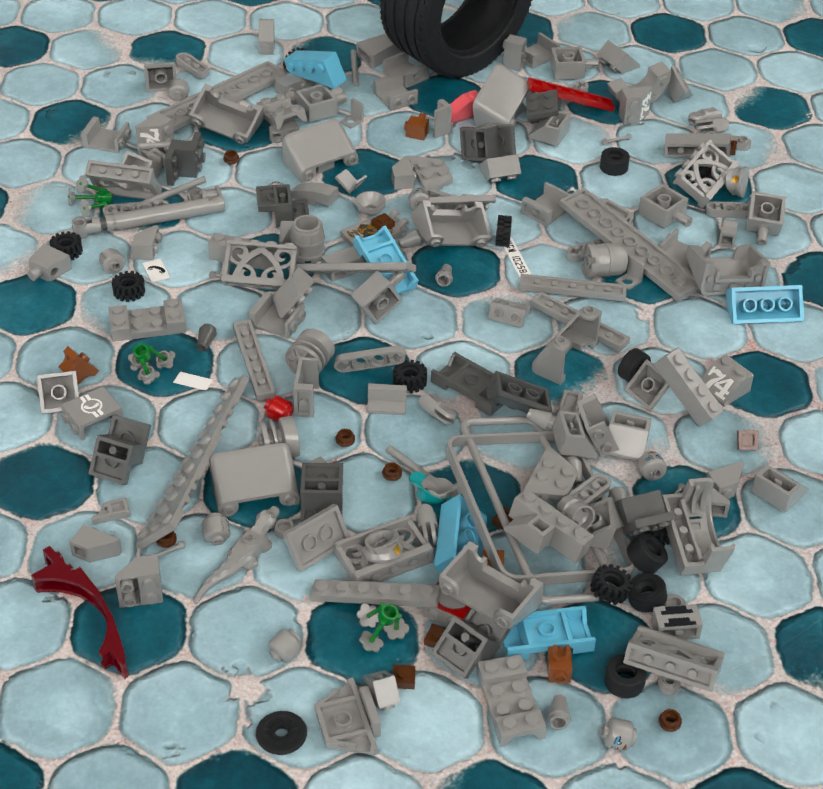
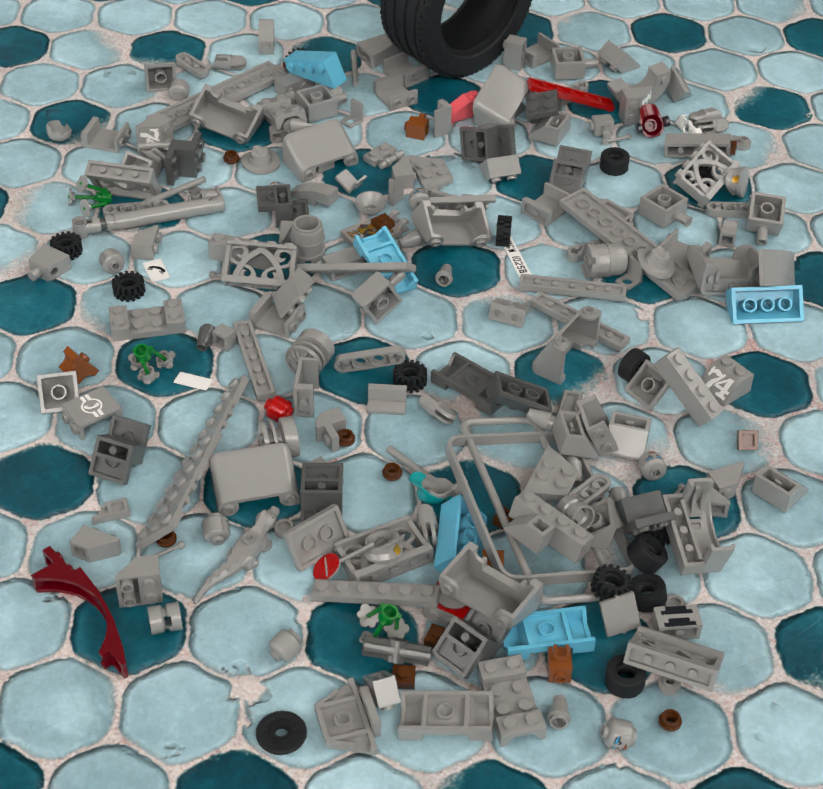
(57, 131): none -> light grey hair
(157, 614): none -> light grey wheel
(224, 337): none -> light grey plate
(229, 62): none -> light grey arm
(260, 160): none -> light grey hat
(295, 124): none -> light grey arm
(328, 426): none -> light grey brick
(329, 564): none -> red piece
(383, 156): none -> light grey plate
(395, 192): none -> light grey tile
(396, 650): none -> dark grey piece
(447, 714): none -> light grey piece
(570, 168): none -> dark grey bracket
(602, 125): none -> light grey brick
(620, 614): none -> light grey piece
(651, 122): none -> dark red cap
(656, 262): none -> light grey hat
(681, 123): none -> white piece
(776, 267): none -> light grey slope

